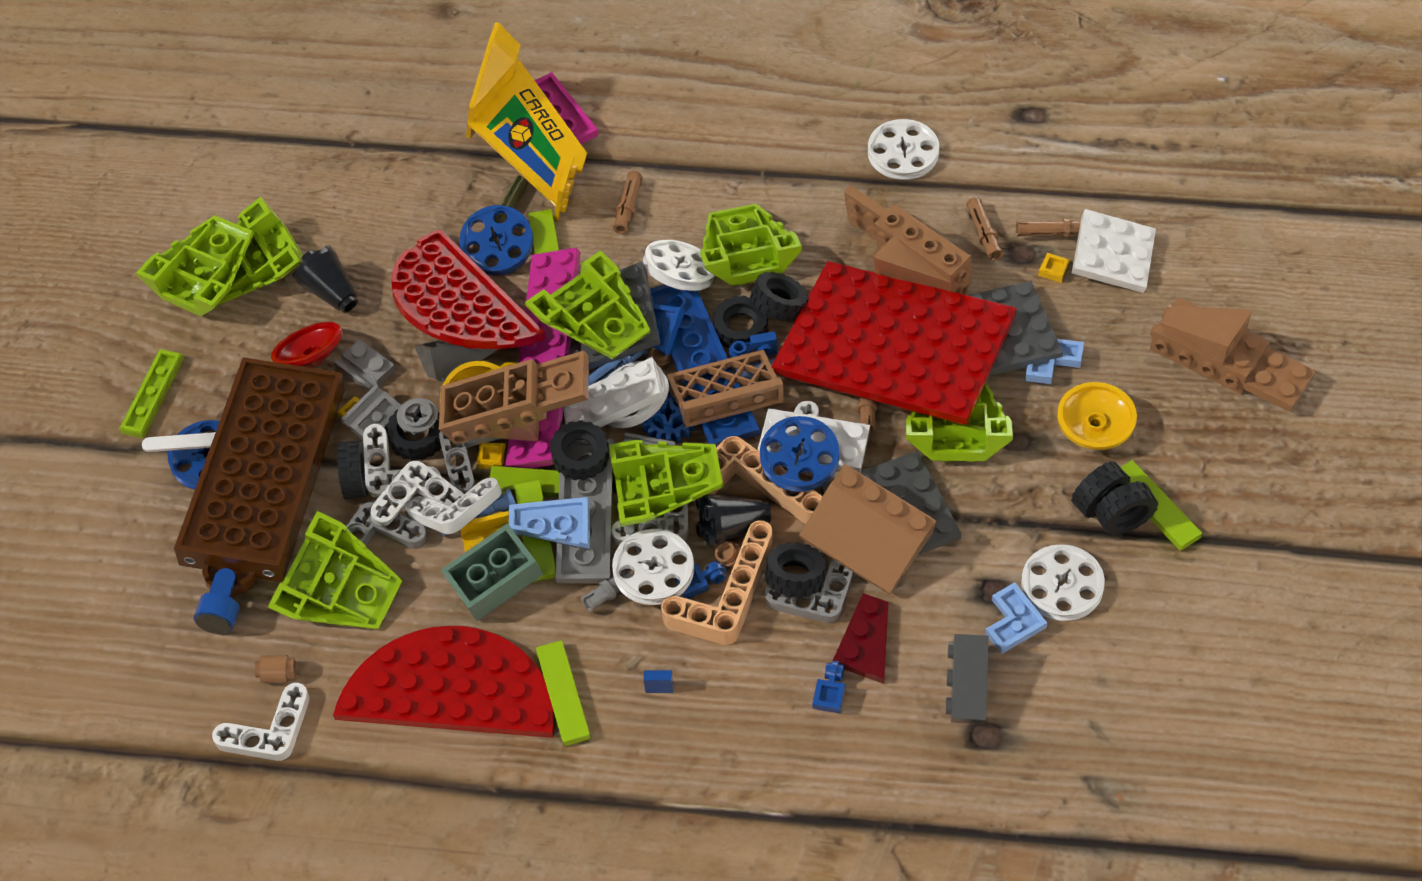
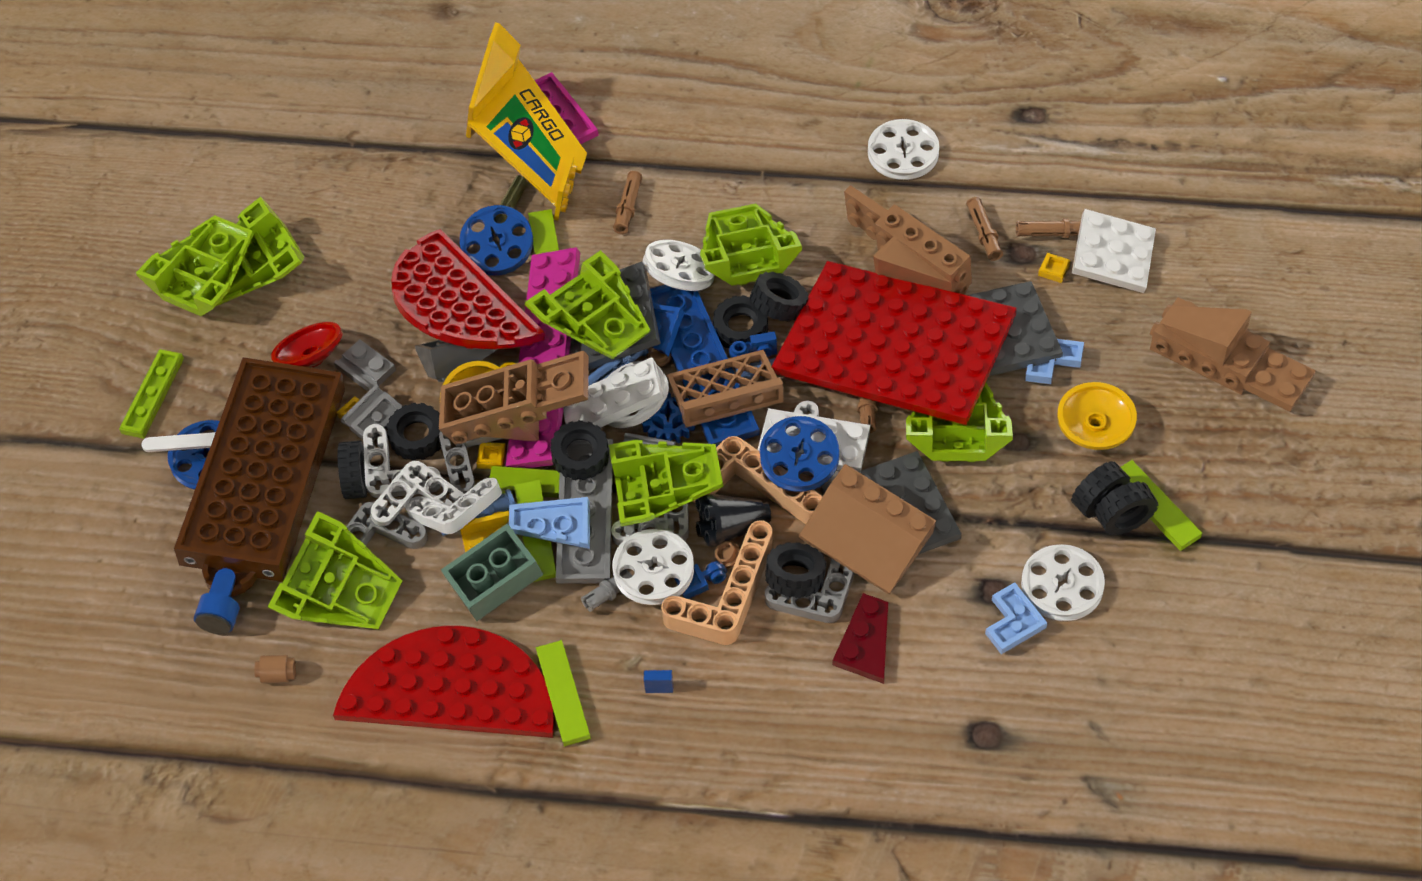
(276, 733): white beam -> none
(326, 278): black cone -> none
(409, 411): light grey gear -> none
(830, 693): blue plate -> none
(968, 678): dark grey wedge -> none

